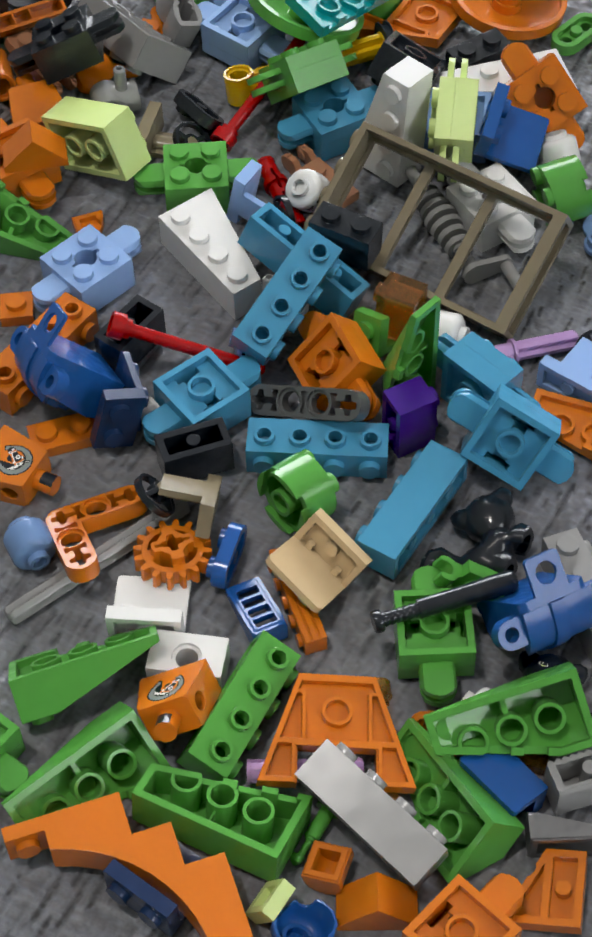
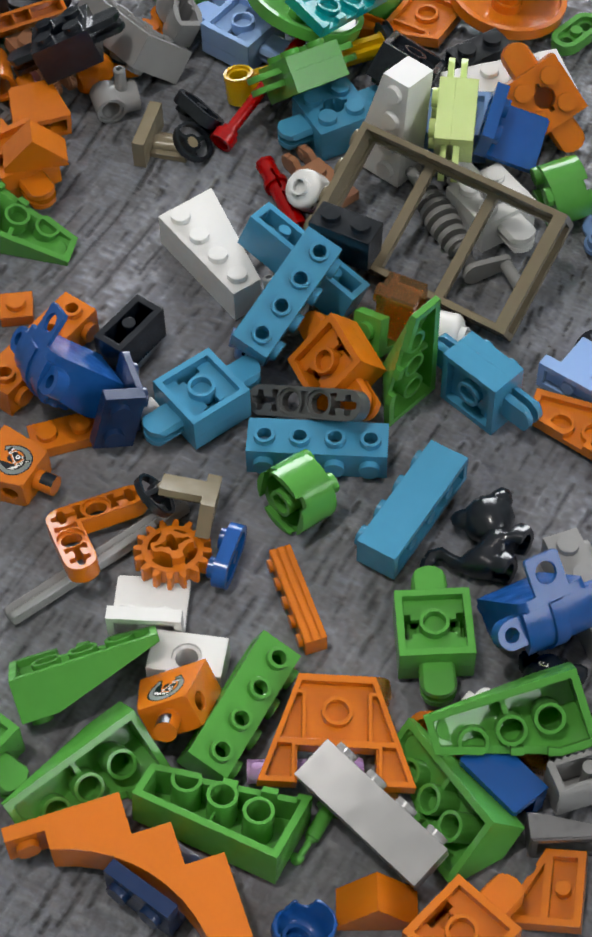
(29, 543): medium blue head -> none
(89, 267): light blue brick -> none
(94, 218): orange tile -> none
(99, 137): yellowish green brick -> none
(122, 327): red piece -> none
(189, 172): bright green brick -> none
(195, 450): black brick -> none
(243, 195): light blue piece -> none
(270, 901): yellowish green tile -> none
(277, 626): blue slope -> none
(318, 561): tan bracket -> none
(327, 867): orange brick -> none
(411, 415): dark purple brick -> none
(455, 574): bright green plate -> none
(457, 597): black piece -> none
(507, 450): dark azure brick -> none
(539, 345): lavender axle -> none
(558, 145): white head -> none

